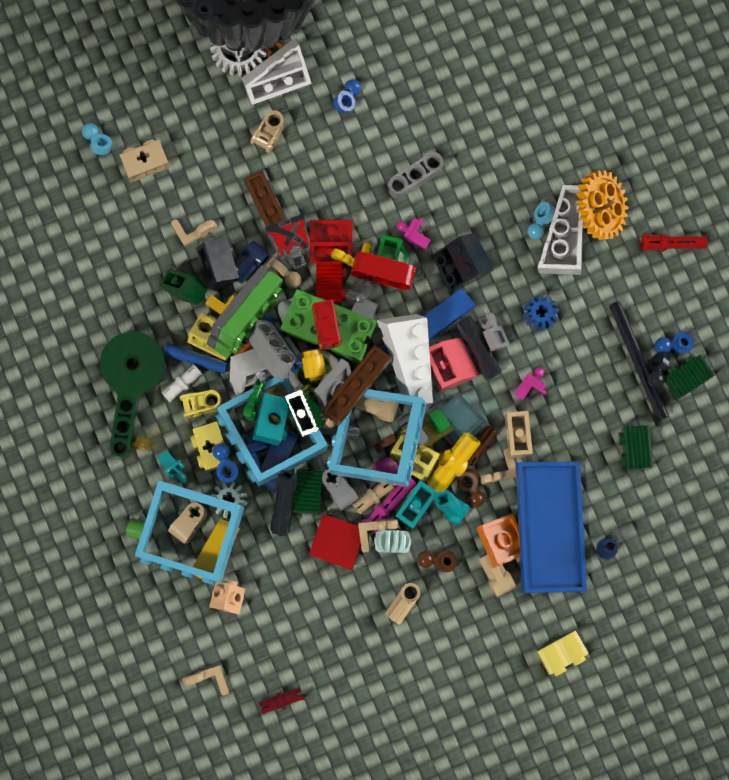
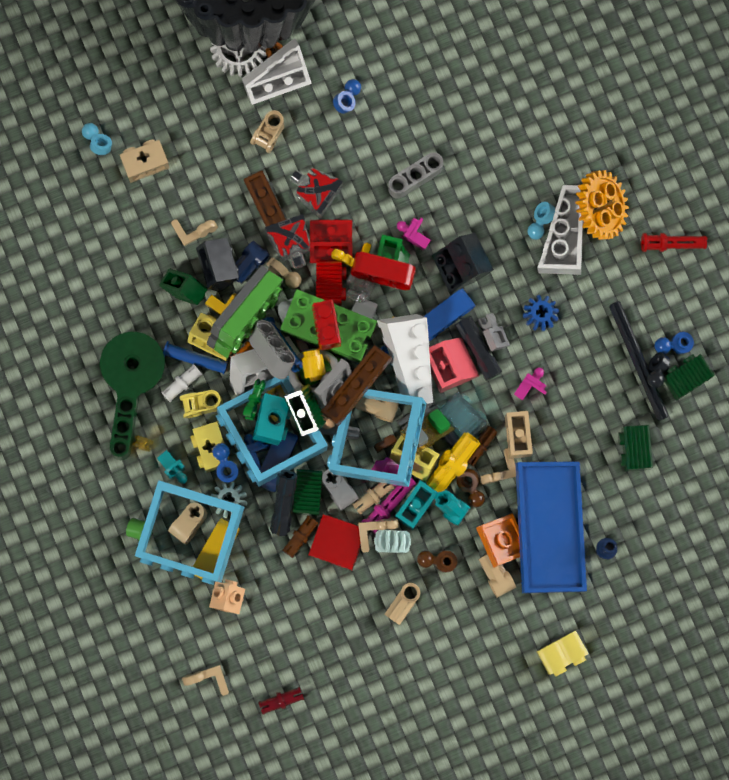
(300, 536): none -> reddish brown pin
(316, 190): none -> torso

